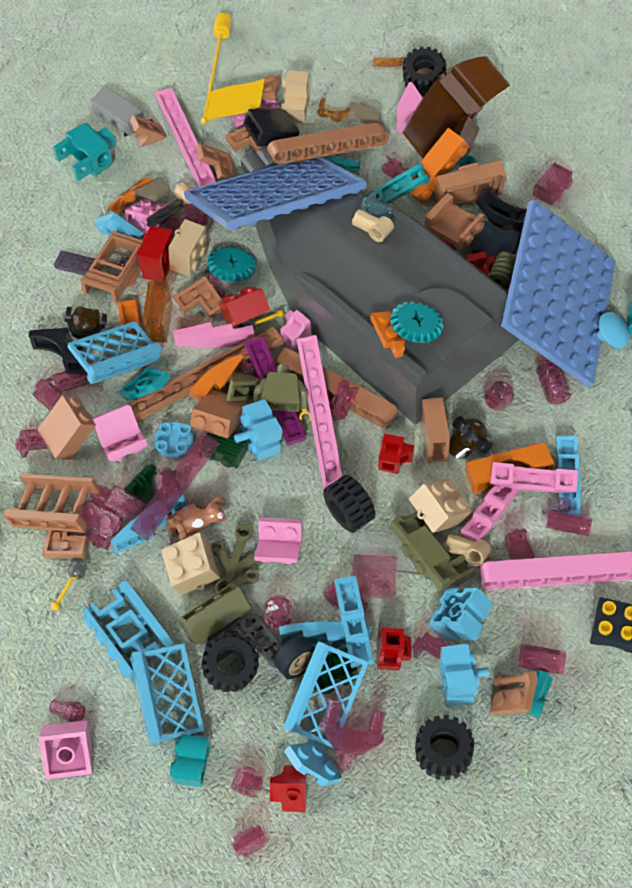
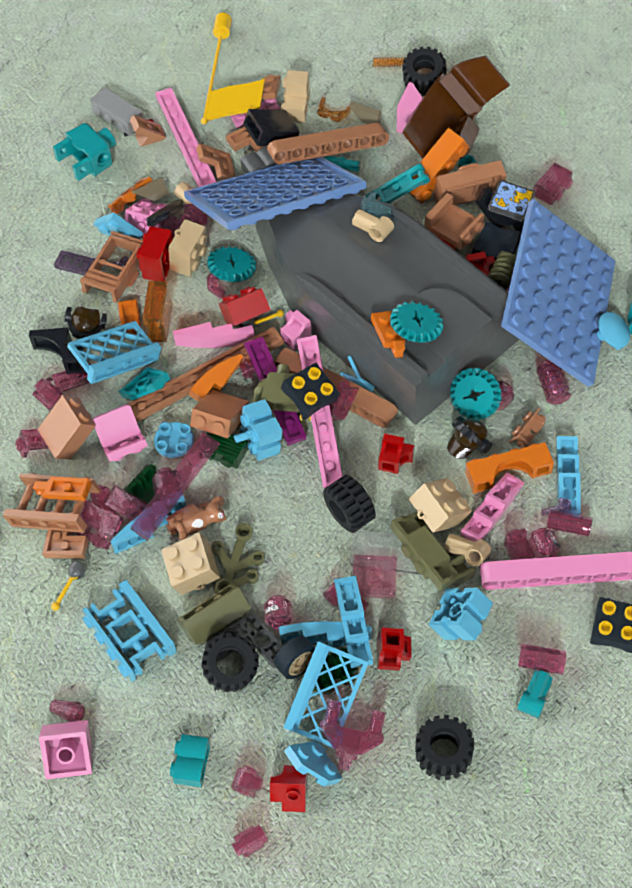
(64, 488): none -> orange hinge
(147, 697): medium azure fence -> none
(199, 293): nougat plate -> none
(242, 387): olive slope -> none
(279, 540): bright pink bracket -> none
(310, 390): none -> black brick
(359, 381): none -> medium azure plant
(393, 167): clear pink hinge -> none
(429, 644): clear pink bracket -> none
(435, 430): nougat brick -> none
(459, 675): medium azure brick -> none
(480, 381): none -> teal gear
(511, 200): none -> tile
(513, 700): nougat plate -> none
(522, 432): none -> nougat hinge
(534, 479): bright pink slope -> none
(544, 543): none -> clear pink head

